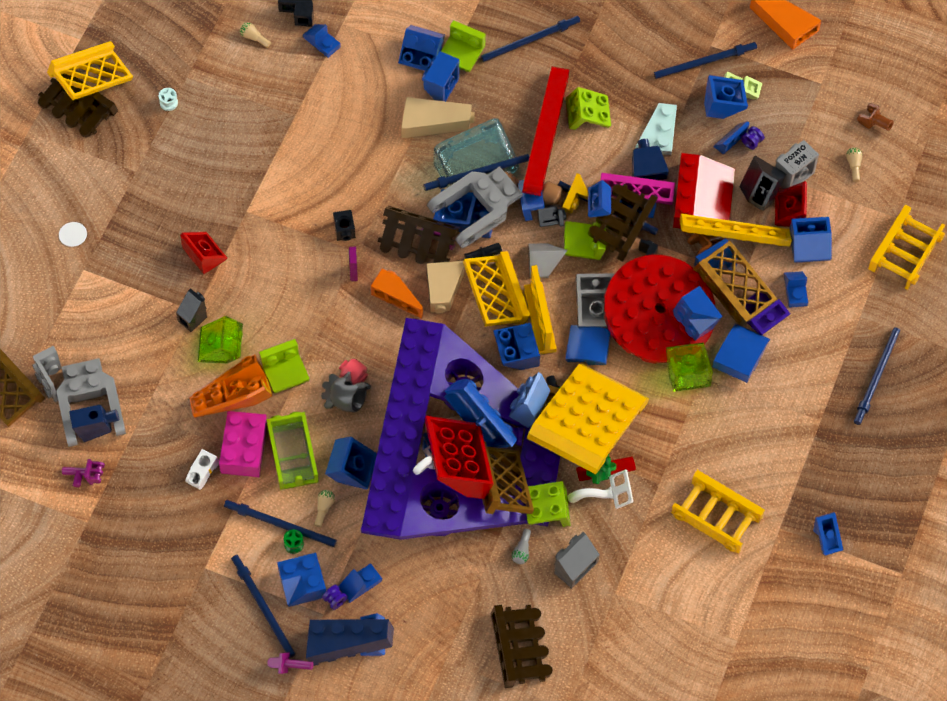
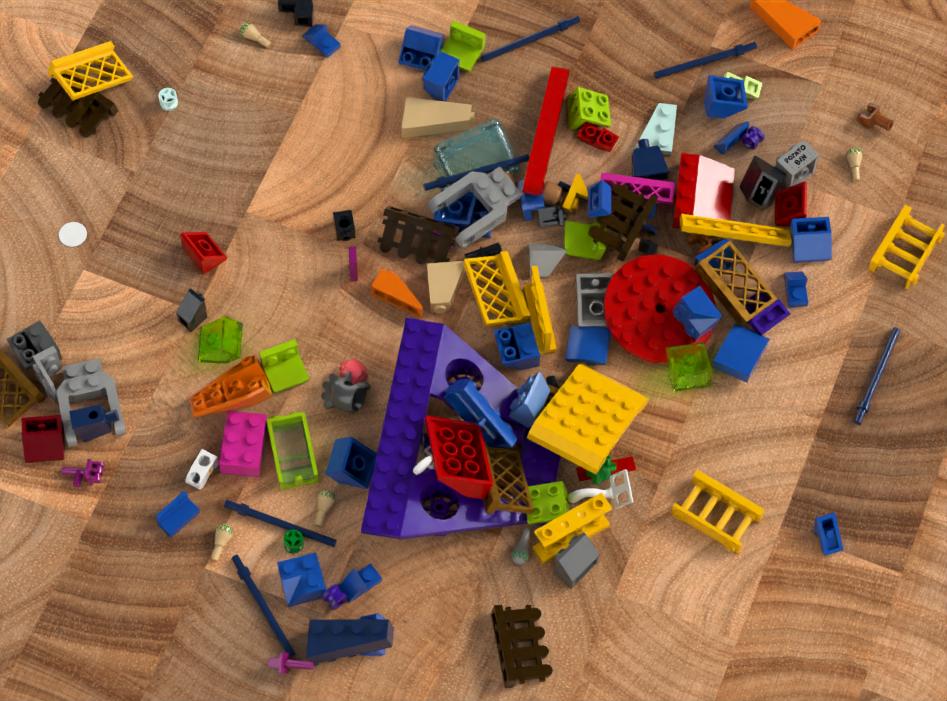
(31, 342): none -> dark grey slope
(43, 438): none -> dark red slope
(177, 514): none -> blue panel
(222, 536): none -> tan piece
(584, 518): none -> yellow fence
(597, 138): none -> red slope

